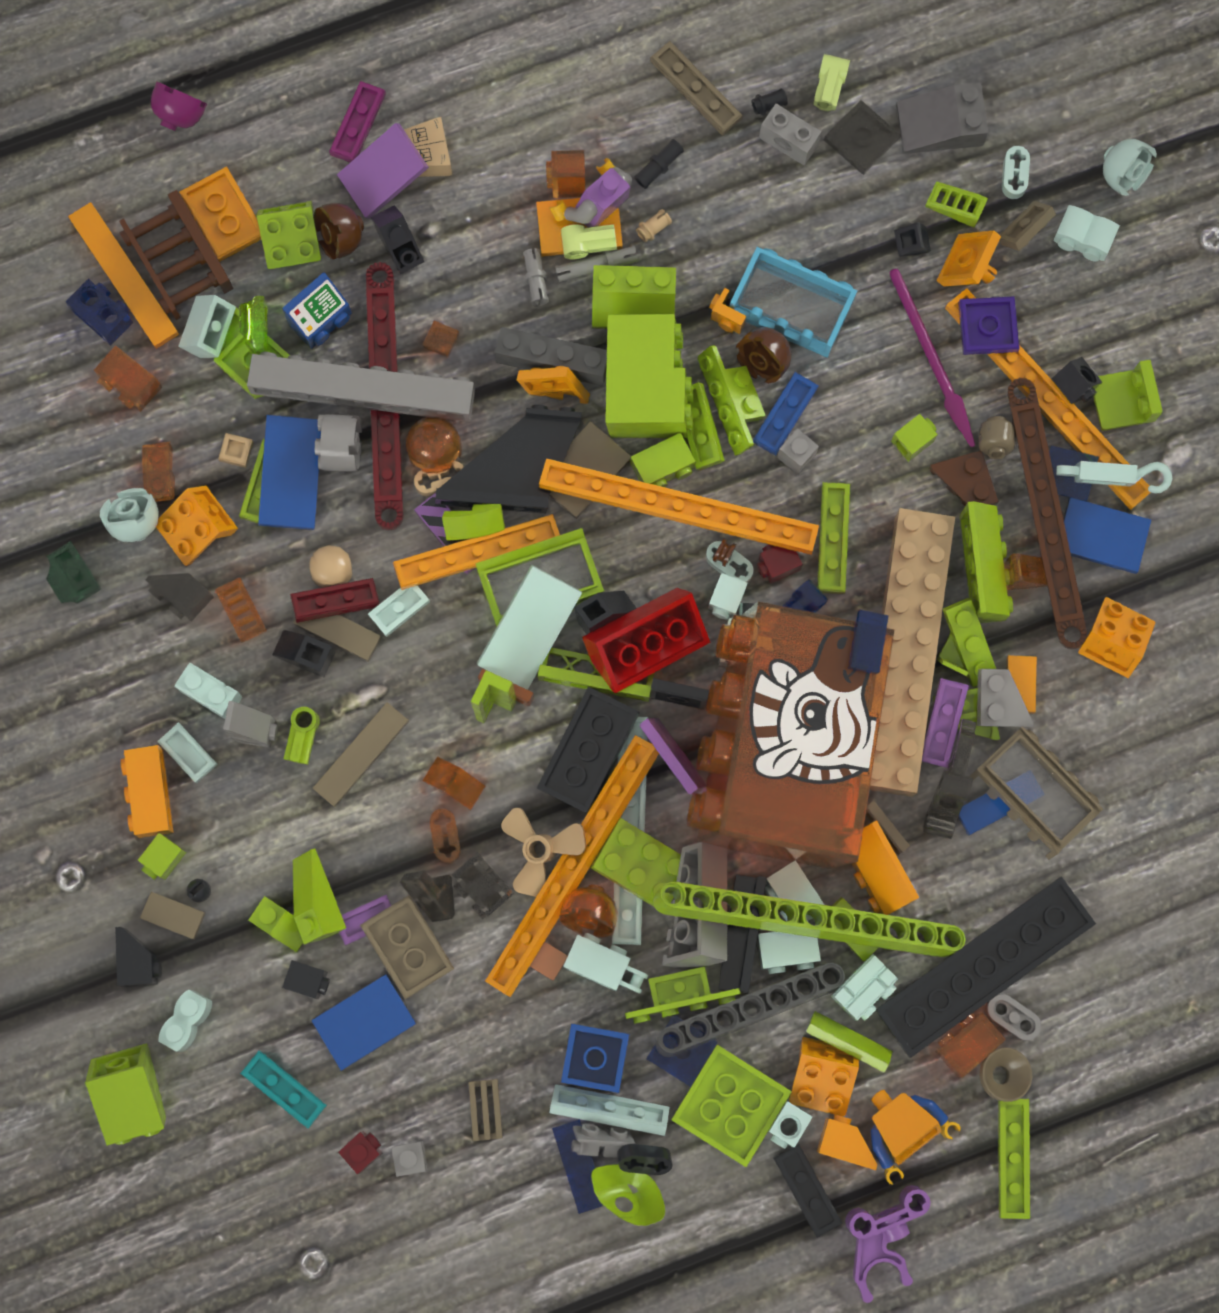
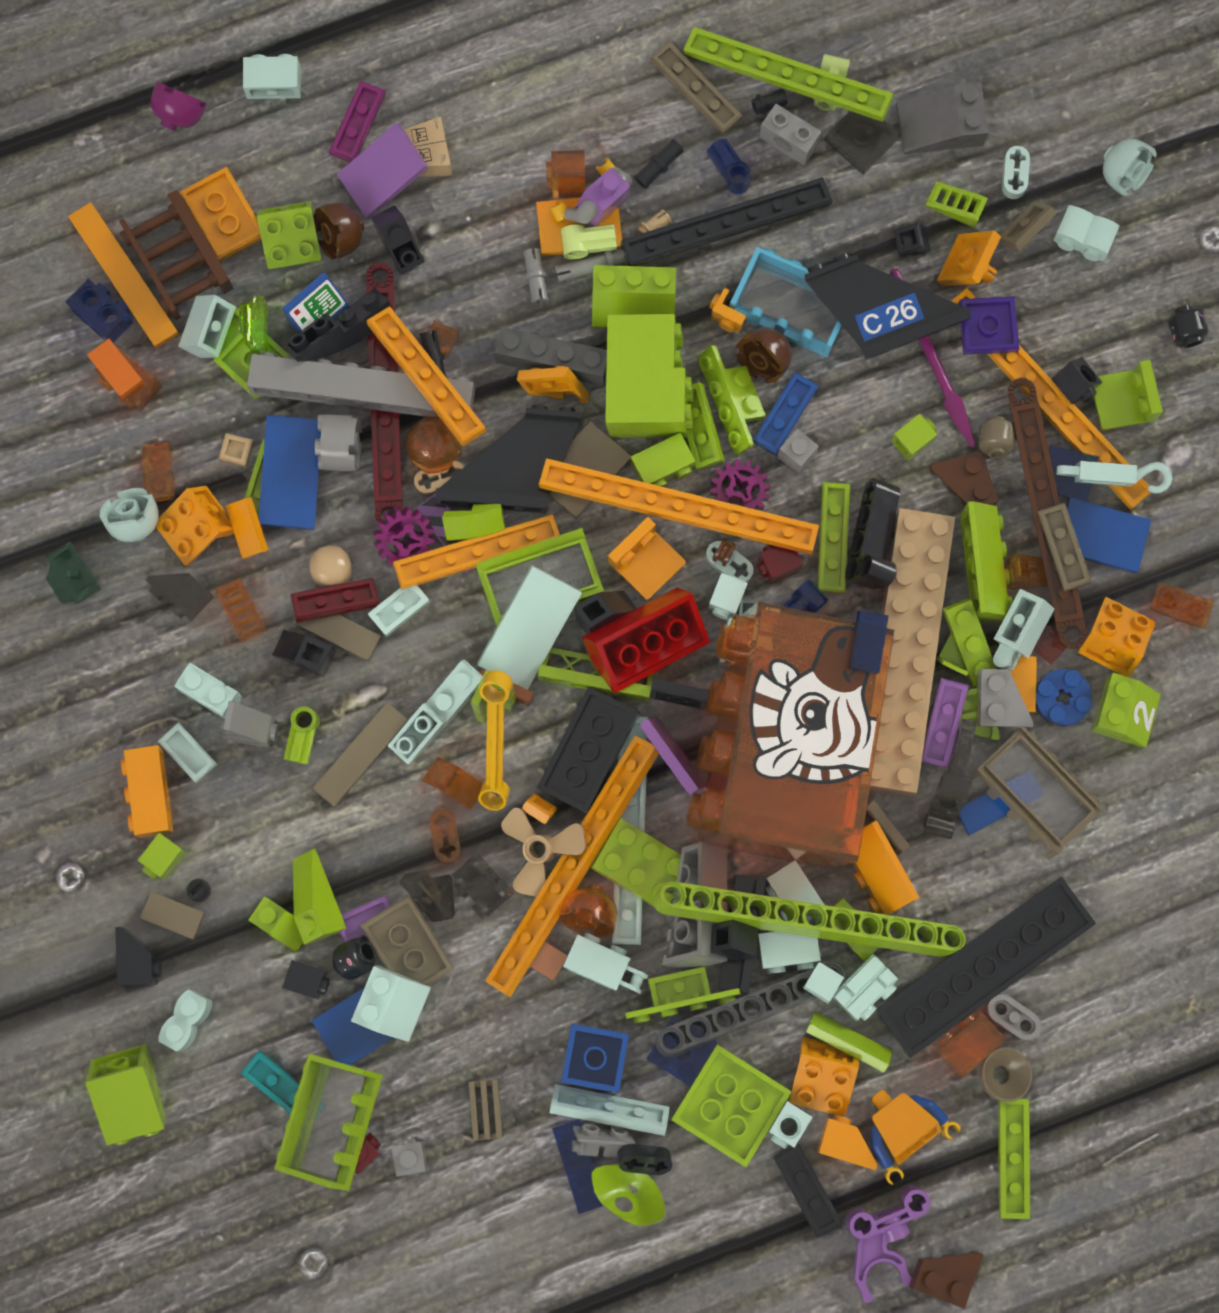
(115, 368): none -> orange tile
(246, 527): none -> light orange tile
(271, 77): none -> light aqua brick
(328, 1122): none -> window
(335, 334): none -> black slope
(354, 958): none -> black head
(391, 1003): none -> light aqua slope
(411, 545): none -> magenta gear
(426, 376): none -> light orange tile
(431, 346): none -> black pin
(436, 712): none -> light aqua slope
(495, 740): none -> yellow piece
(539, 808): none -> light orange tile
(645, 560): none -> light orange bracket
(726, 222): none -> black tile
(729, 165): none -> clear blue piece
(734, 940): none -> black brick
(735, 479): none -> magenta gear
(788, 74): none -> lime plate
(823, 982): none -> light aqua tile
(872, 535): none -> black beam
(880, 308): none -> black piece
(947, 1276): none -> reddish brown wing
(1021, 629): none -> light aqua brick
(1048, 645): none -> clear red tile
(1064, 547): none -> dark tan tile
(1069, 682): none -> blue plate
(1126, 710): none -> lime slope
(1181, 606): none -> clear orange slope
(1188, 327): none -> black head

